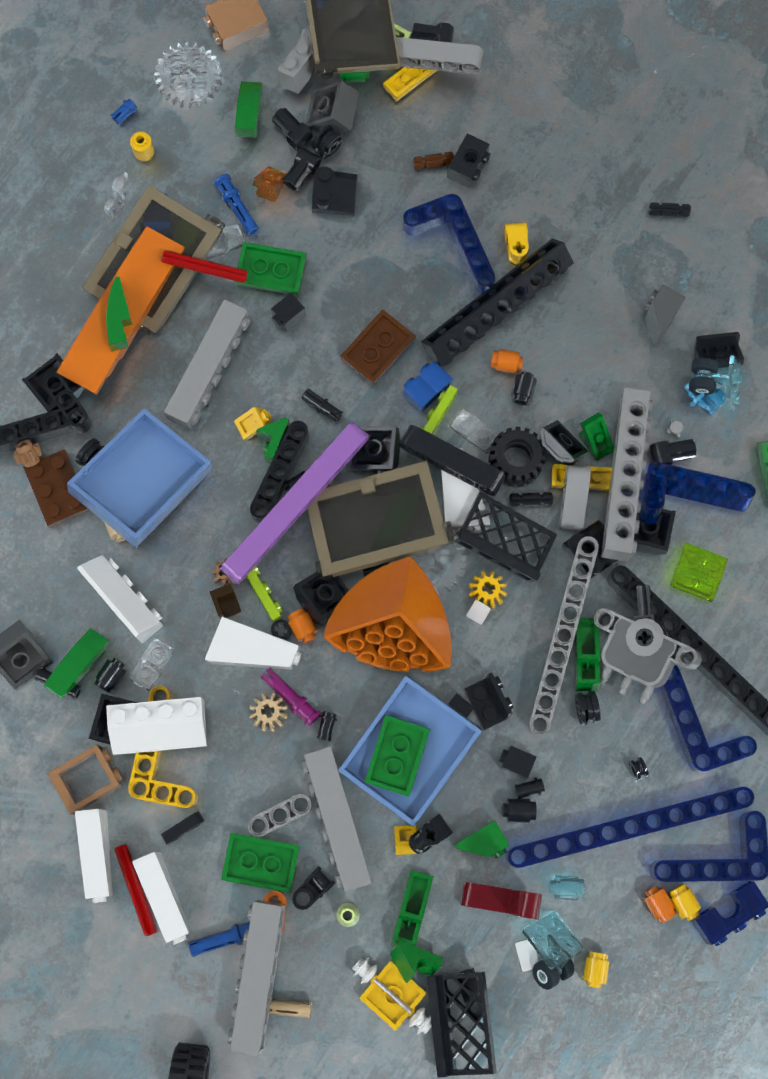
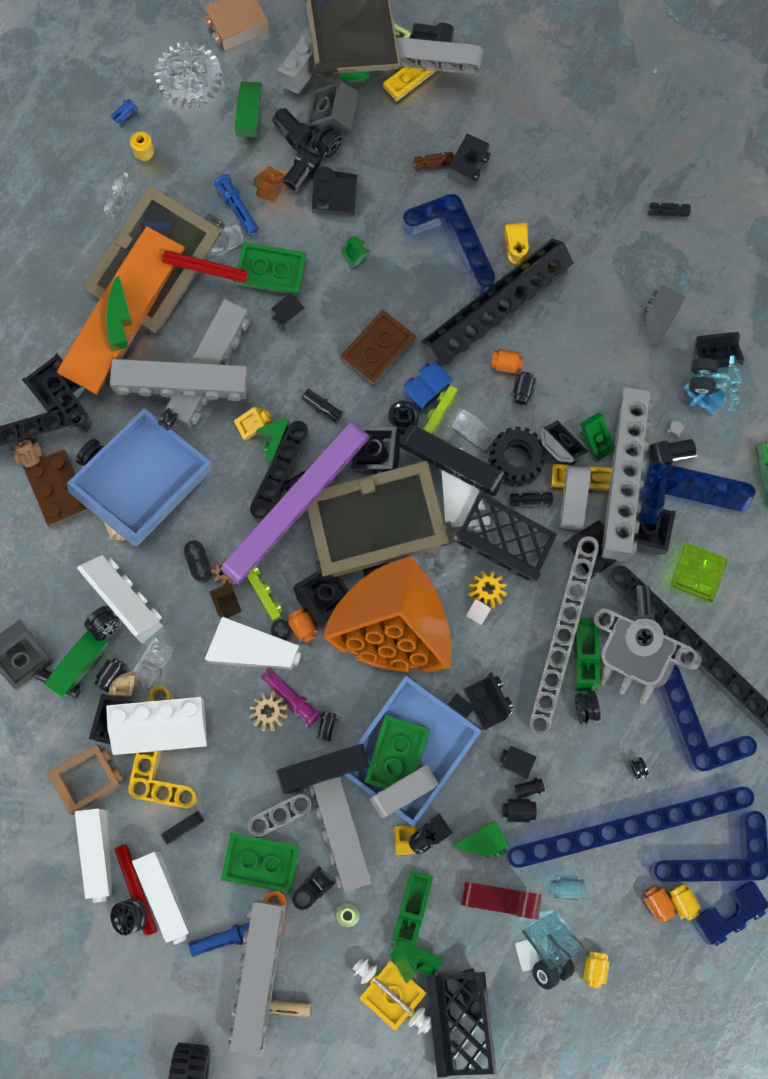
(102, 623): none -> black wheel
(123, 685): none -> tan tile
(129, 915): none -> black wheel
(168, 419): none -> black bush
(179, 379): none -> light grey brick
(192, 563): none -> black beam
(322, 768): none -> black beam
(354, 251): none -> green tile
(402, 415): none -> black wheel
(404, 791): none -> light grey beam

